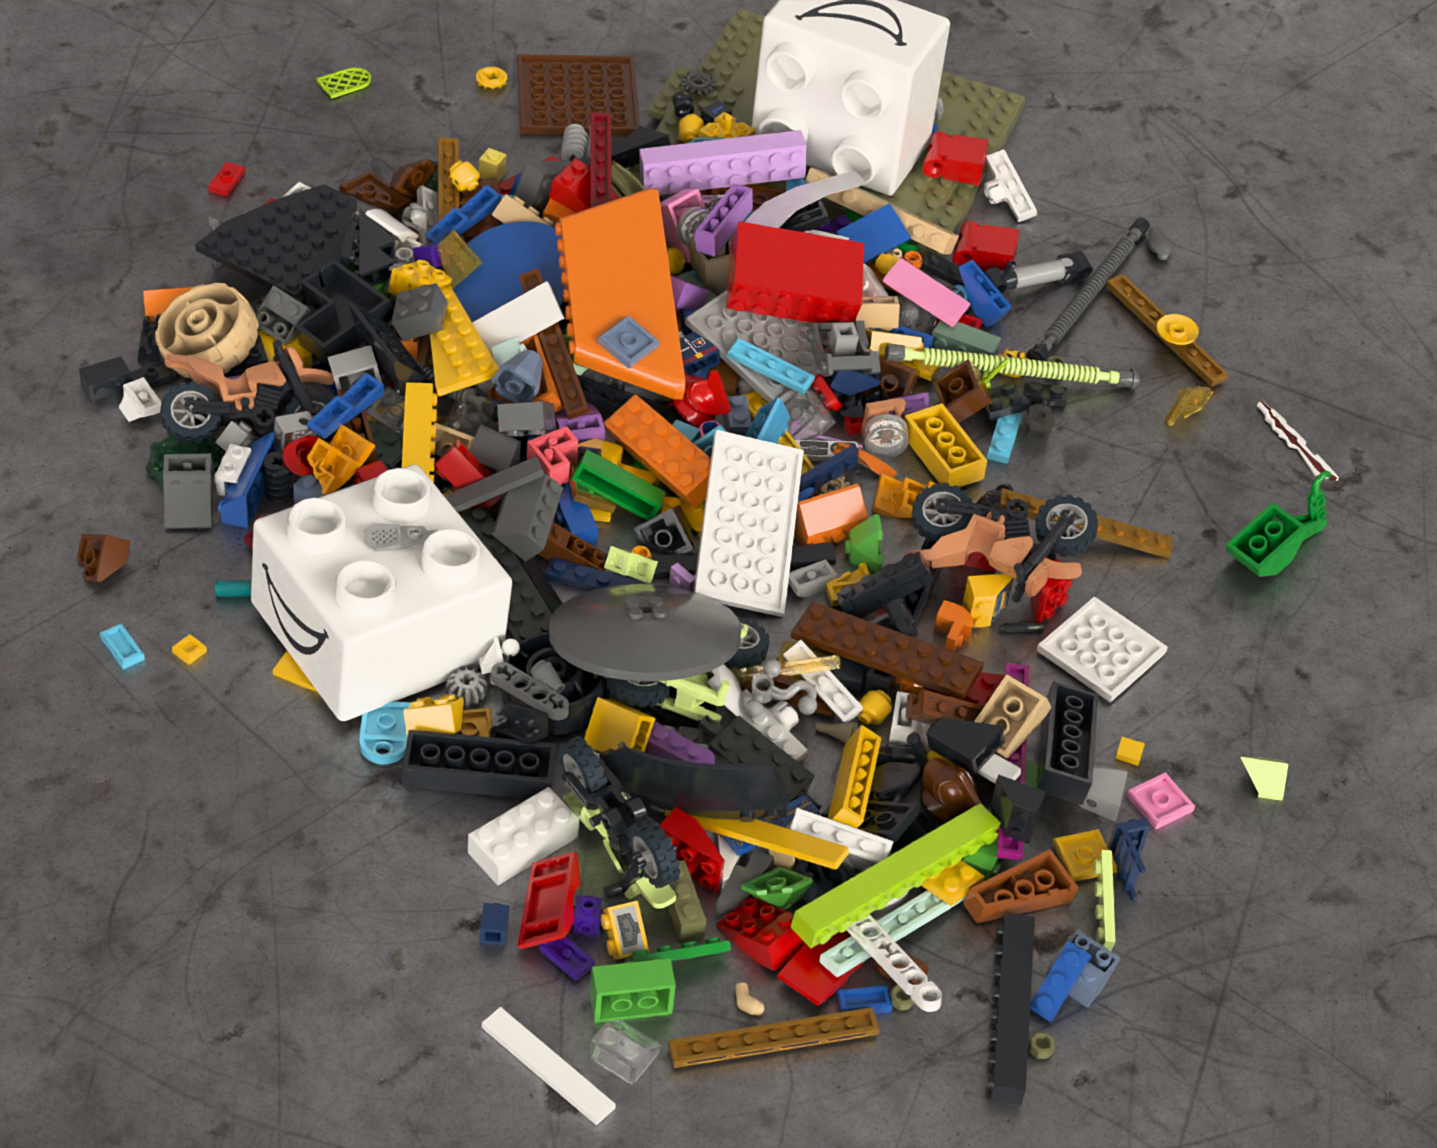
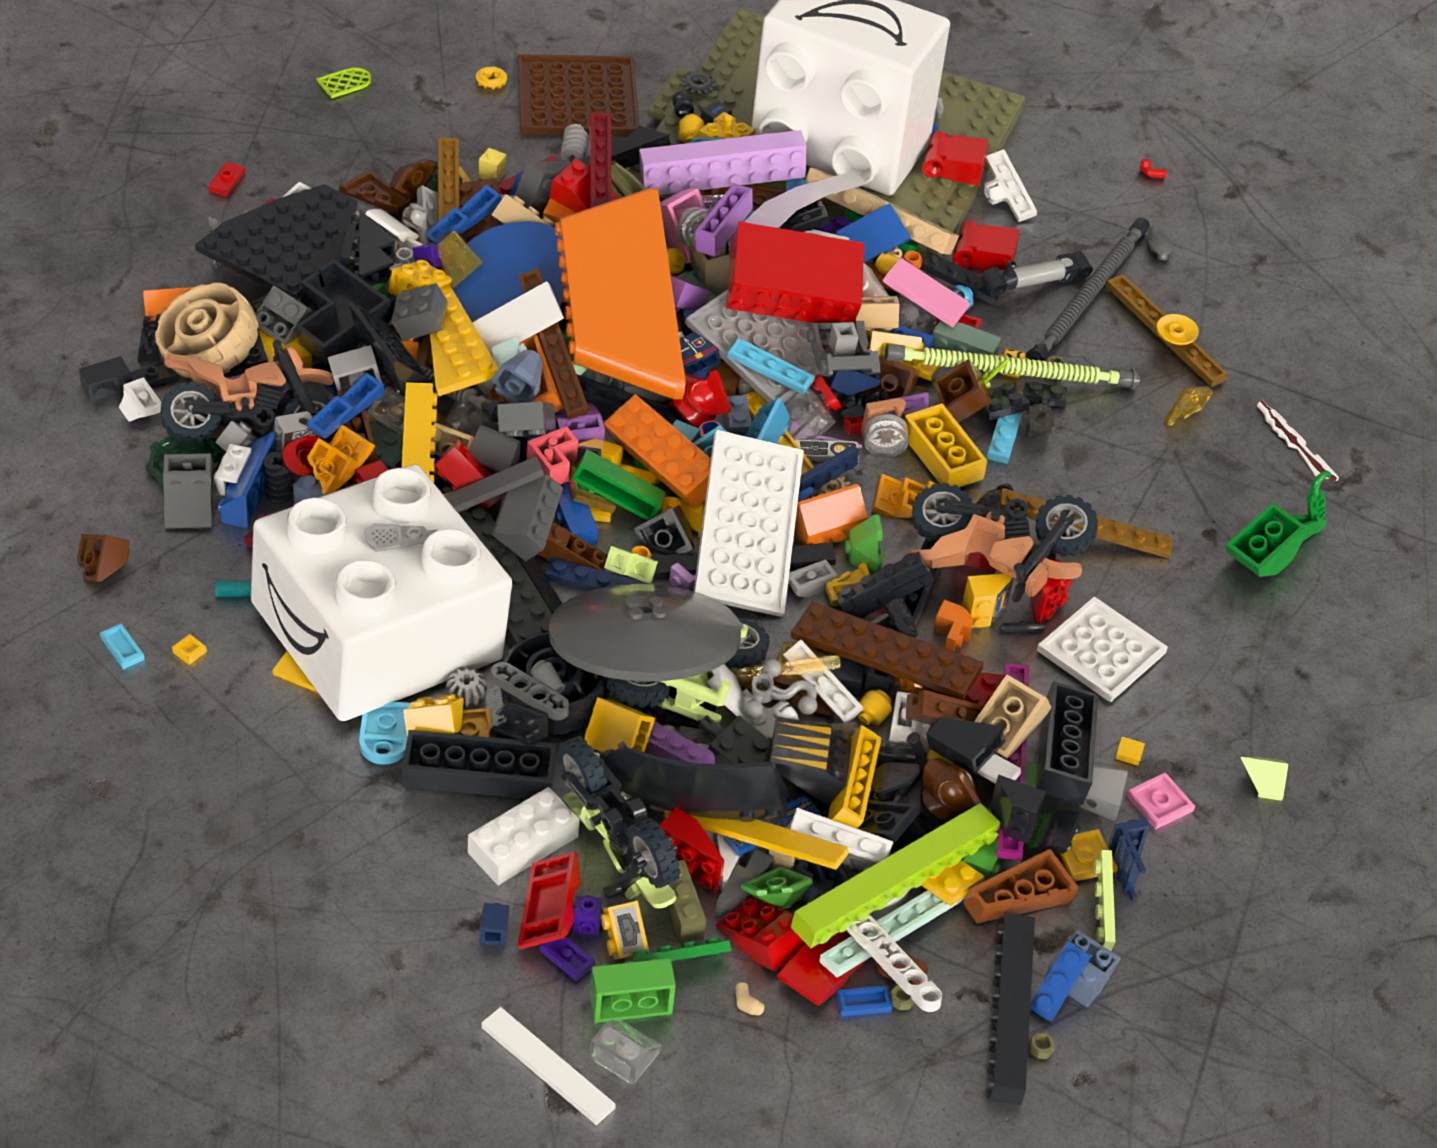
(464, 176): yellow head -> none
(495, 654): white piece -> none
(628, 342): sand blue tile -> none
(773, 1037): pearl gold plate -> none
(811, 756): none -> black slope
(869, 461): orange sticker -> none
(983, 295): blue slope -> none
(1054, 832): none -> black slope
(1152, 172): none -> red arm

